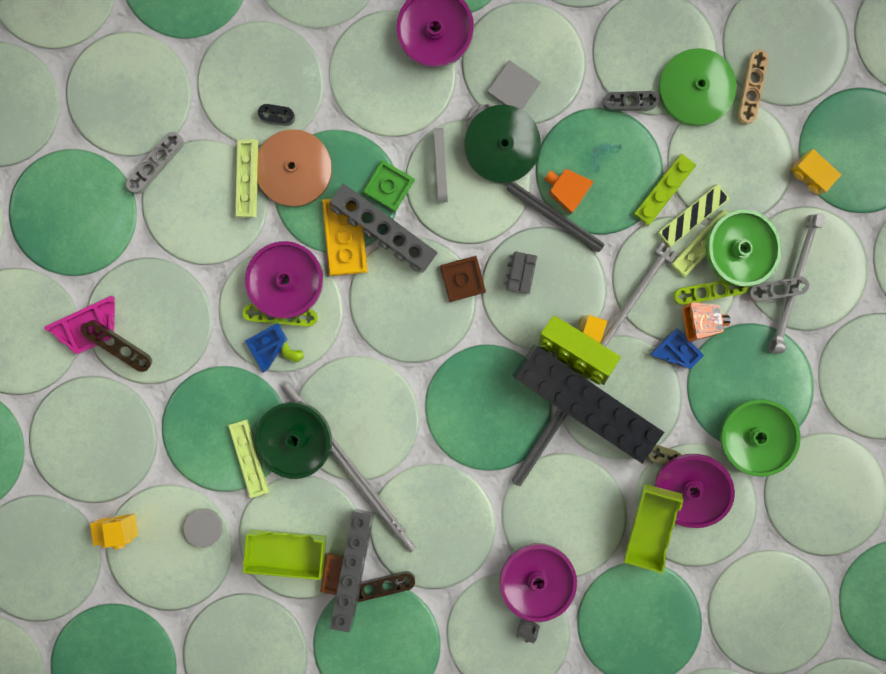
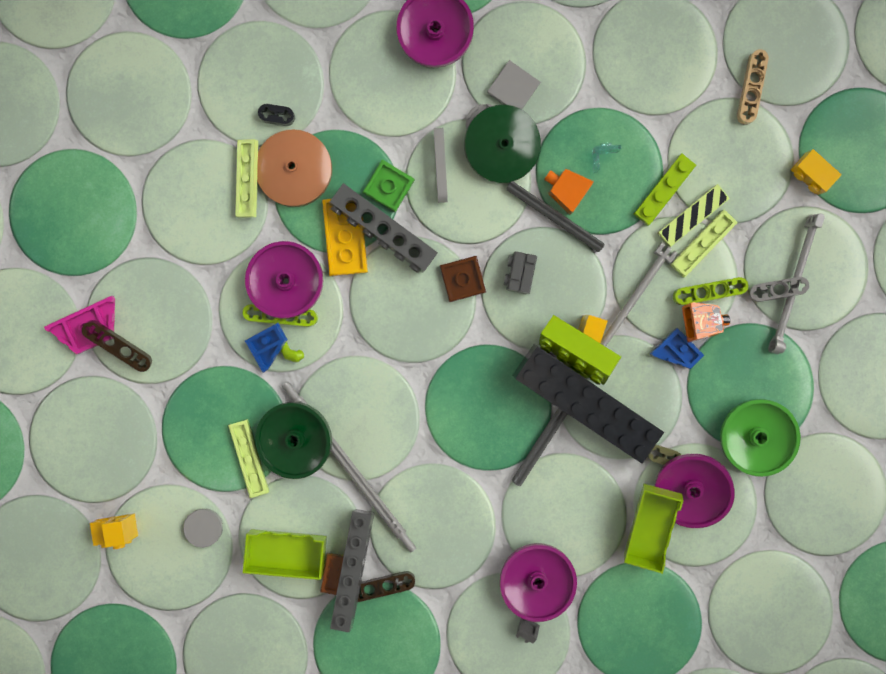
(152, 160): light grey beam -> none
(616, 96): dark grey beam -> none
(685, 98): bright green dish -> none
(743, 248): bright green dish -> none

